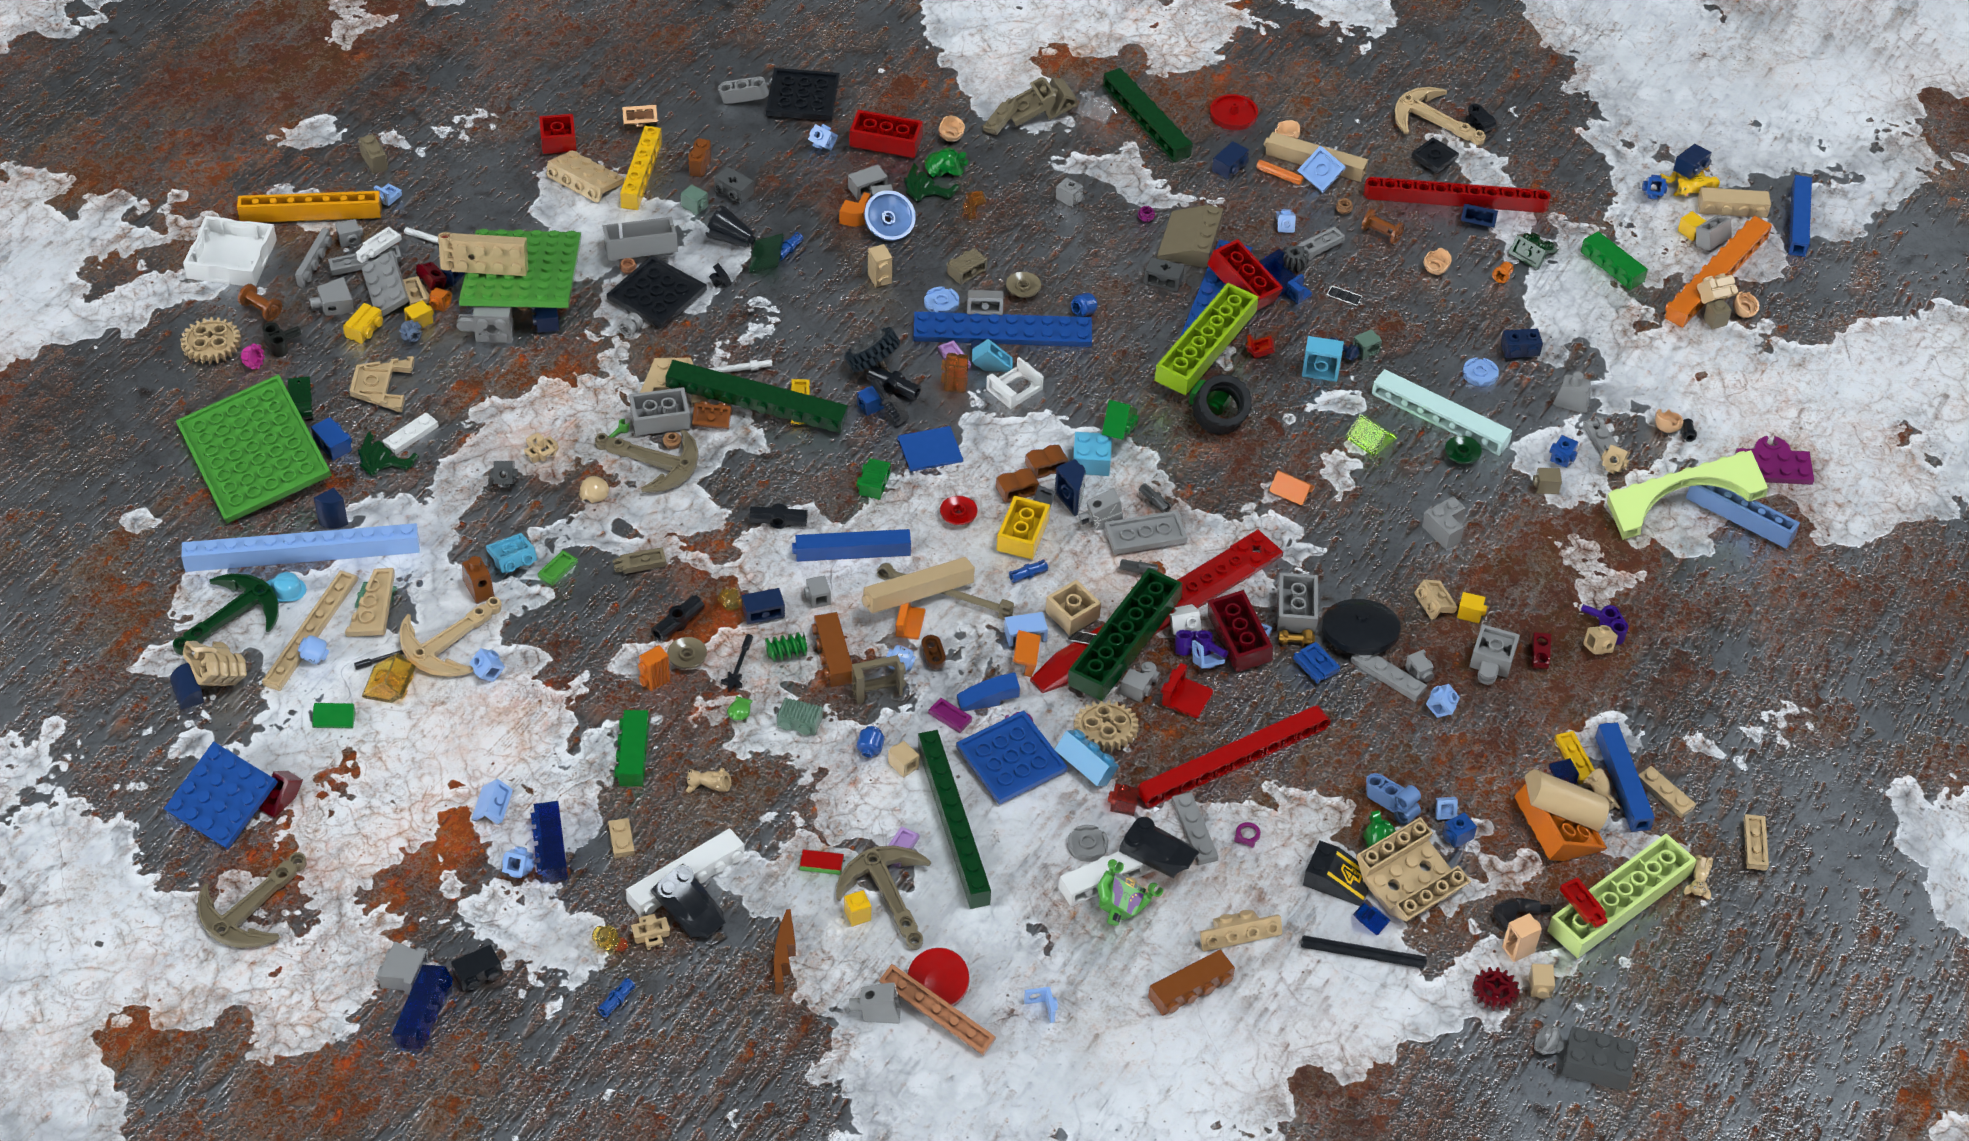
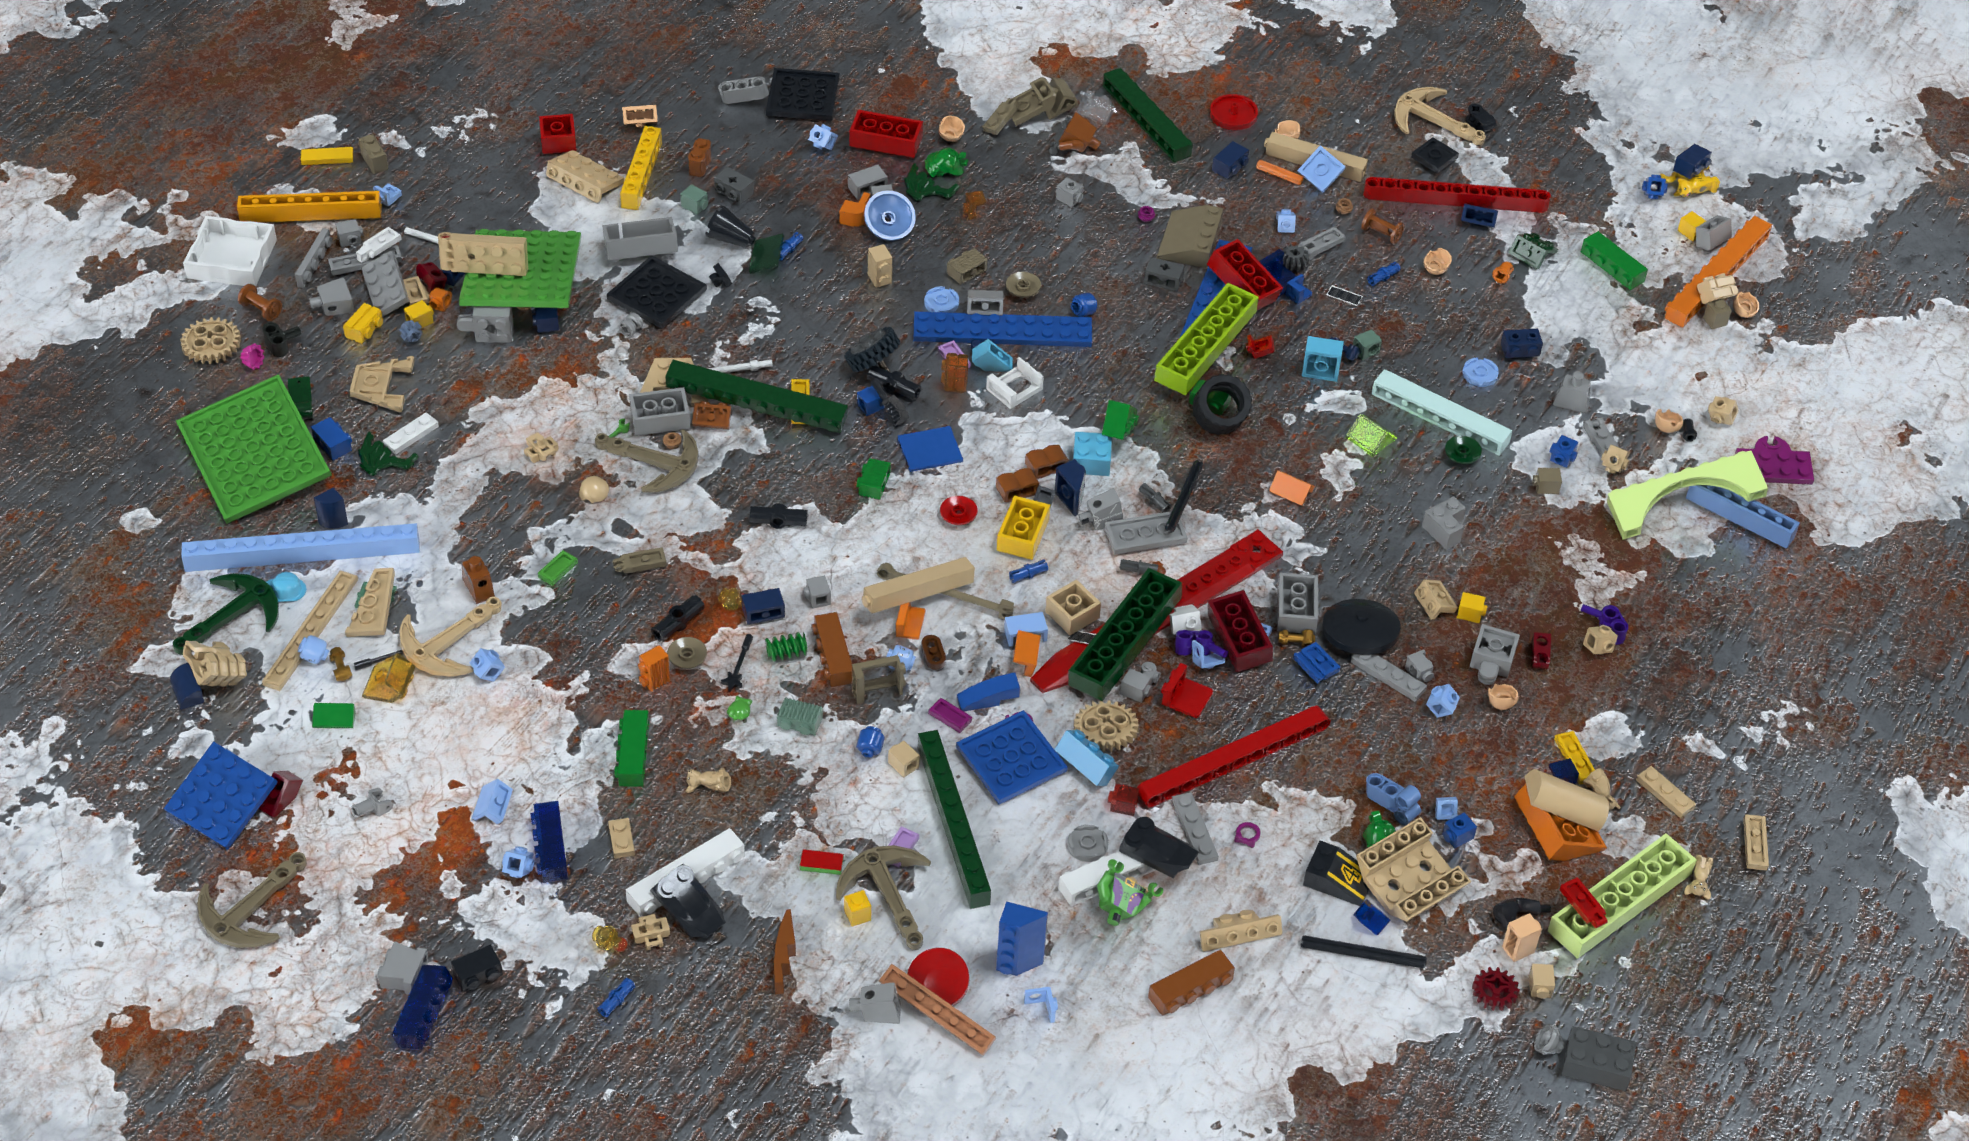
(327, 156): none -> yellow tile
(342, 672): none -> pearl gold bar
(372, 804): none -> light grey piece
(509, 468): dark grey brick -> none
(512, 553): medium azure plate -> none
(627, 265): nougat plate -> none
(852, 545): blue brick -> none
(1021, 939): none -> blue slope
(1076, 136): none -> dark orange torso
(1184, 496): none -> black axle
(1383, 273): none -> blue pin
(1503, 696): none -> light nougat hair
(1624, 777): blue brick -> none
(1723, 410): none -> tan brick
(1734, 202): tan brick -> none
(1800, 216): blue brick -> none

